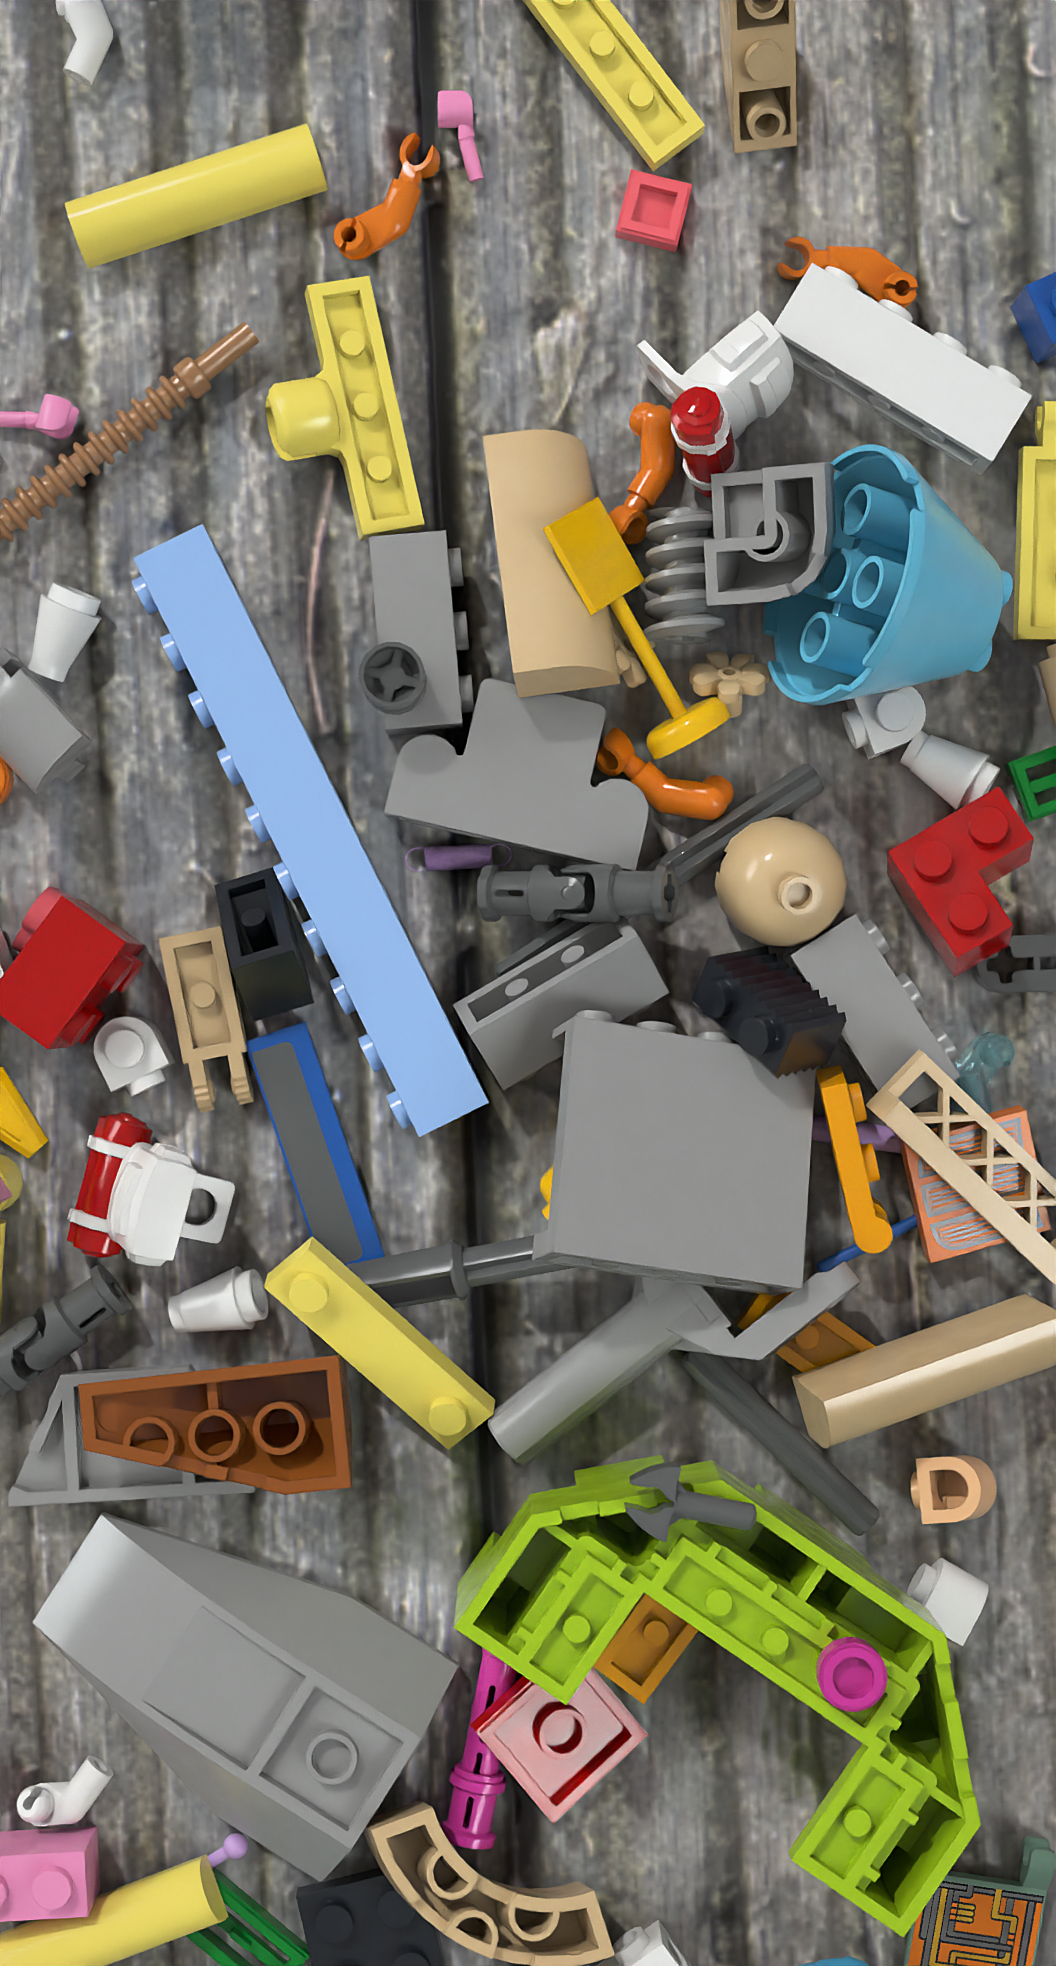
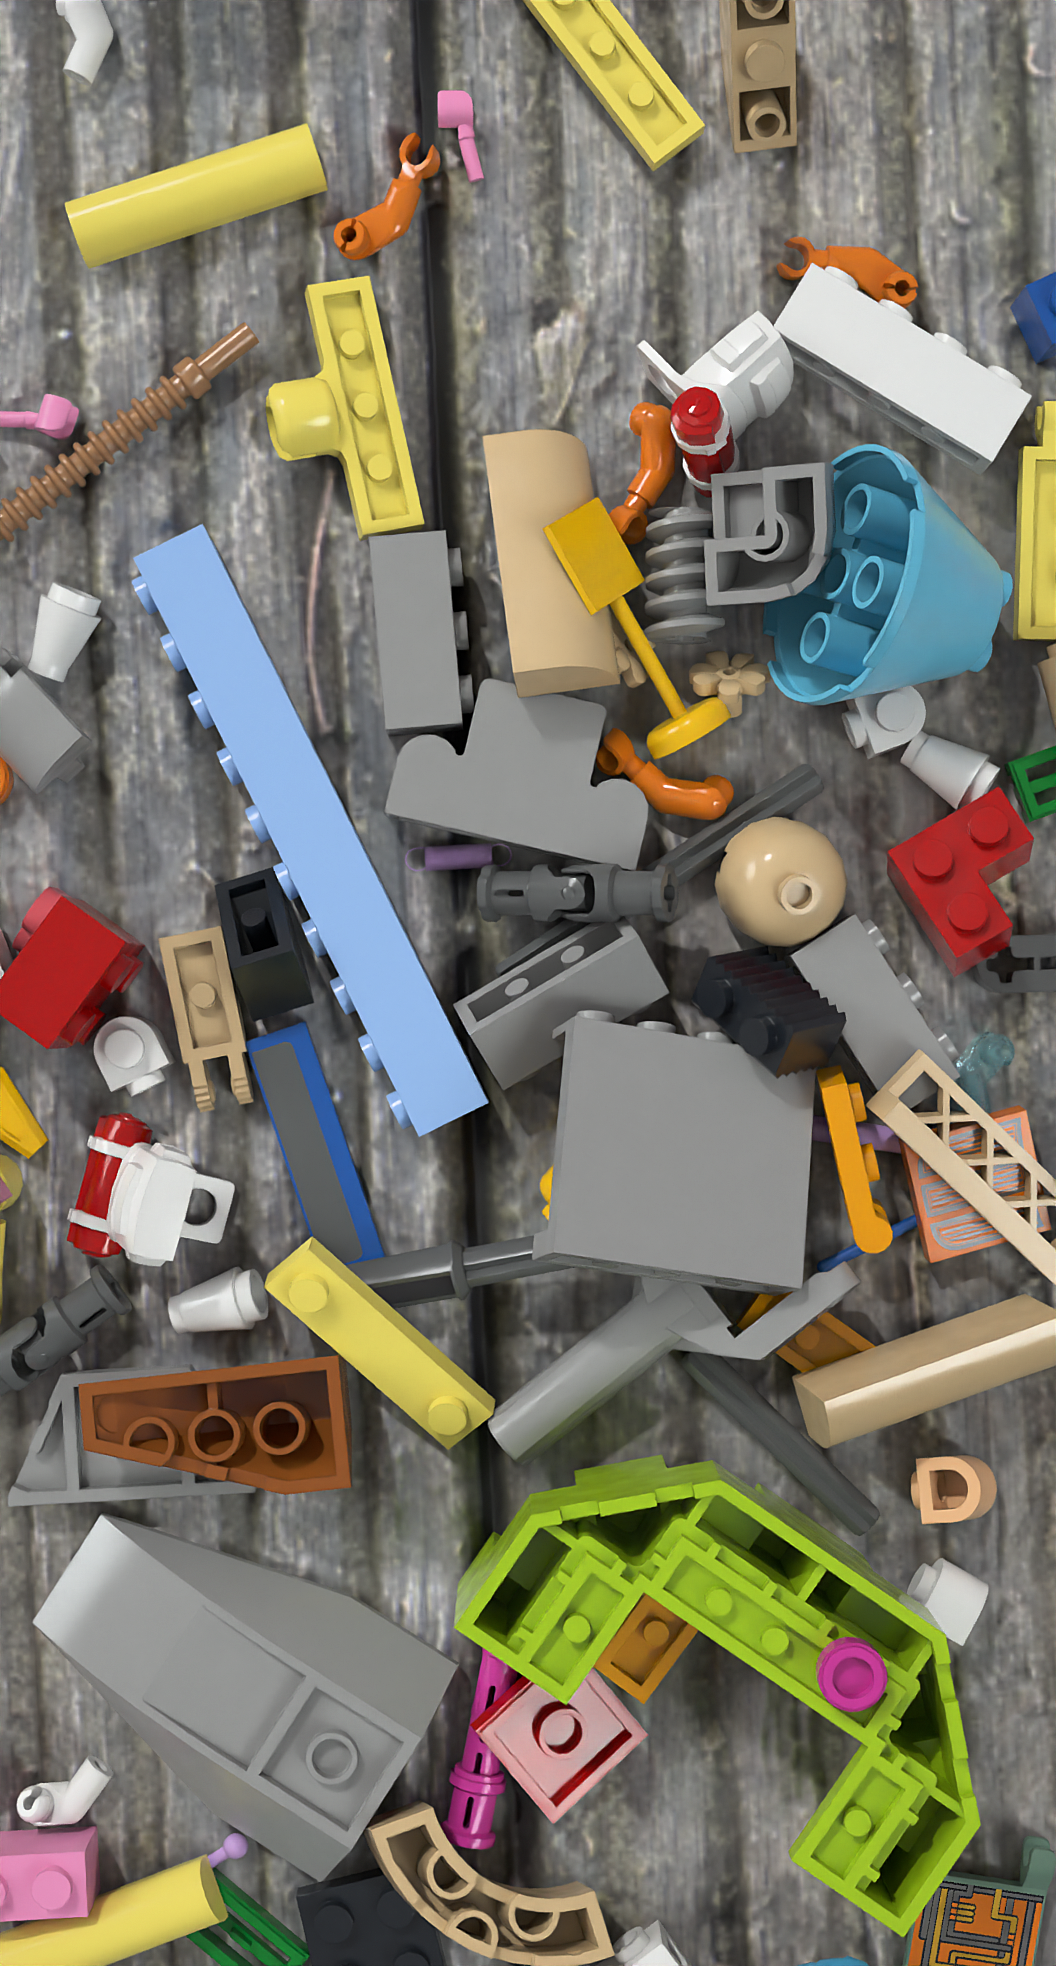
(393, 667): dark grey wheel -> none
(653, 210): coral tile -> none
(684, 1504): dark grey bar -> none

